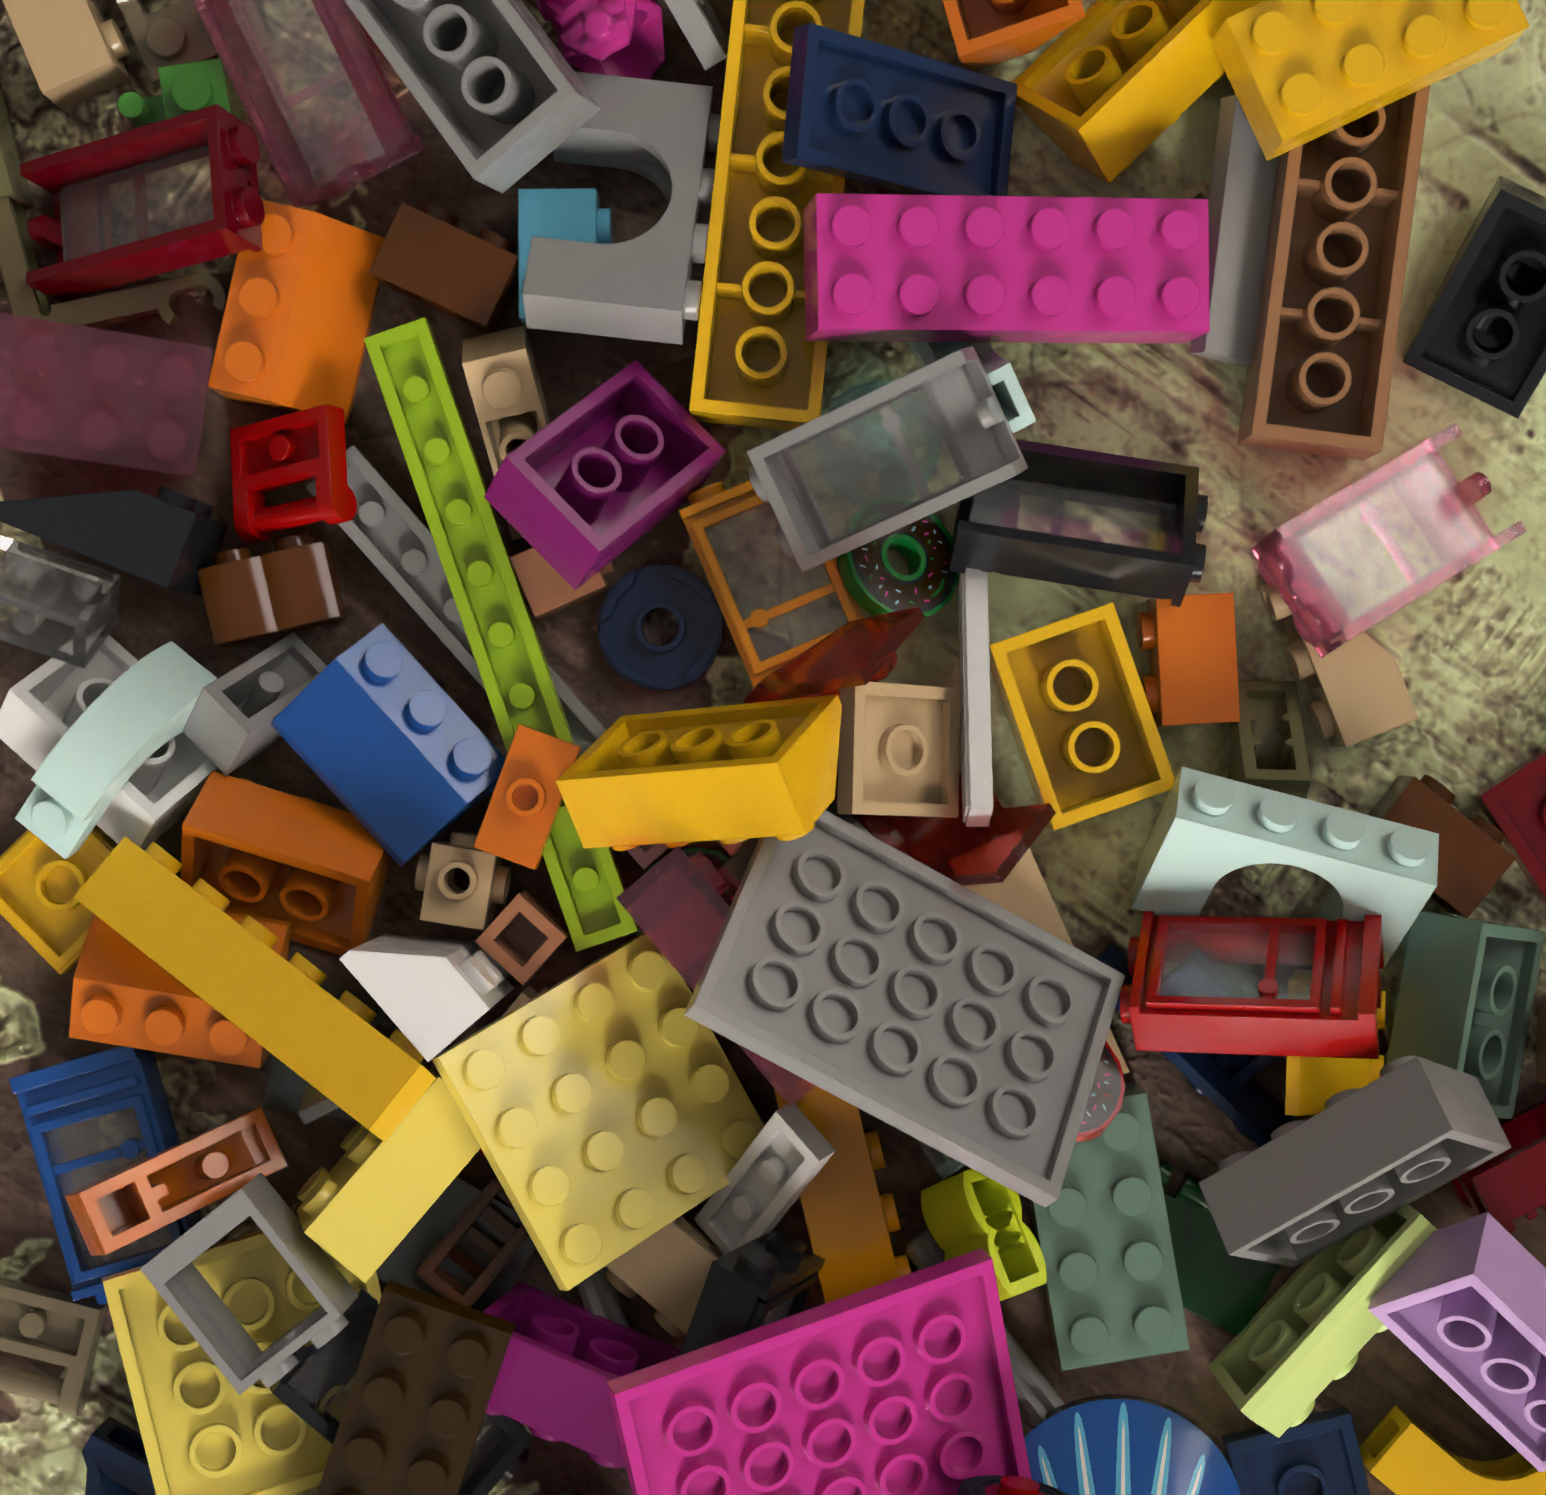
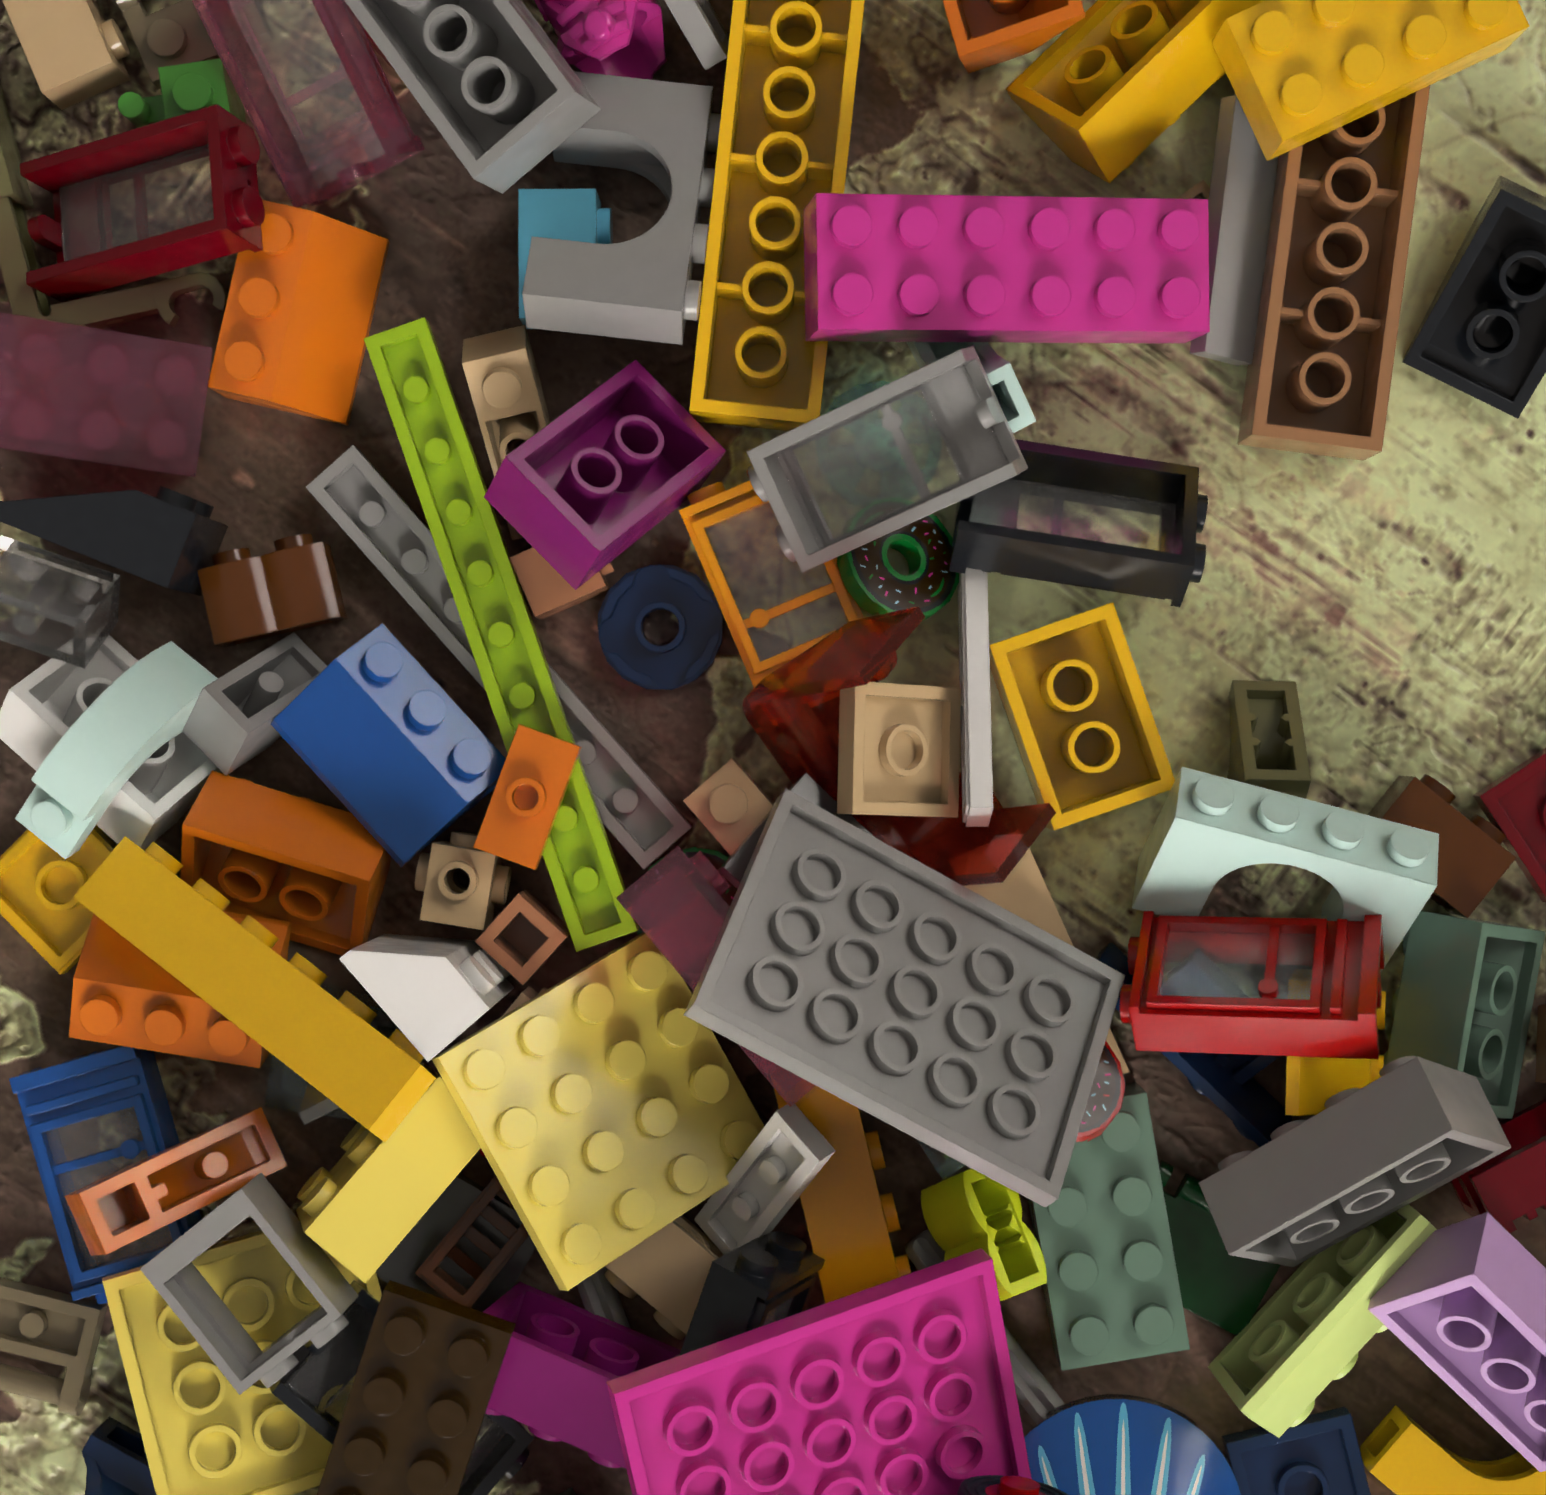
(287, 453): red plate -> none
(448, 267): reddish brown brick -> none
(707, 775): yellow slope -> none
(896, 117): dark blue plate -> none
(1191, 659): orange brick -> none
(1352, 688): tan slope -> none
(1379, 544): door -> none

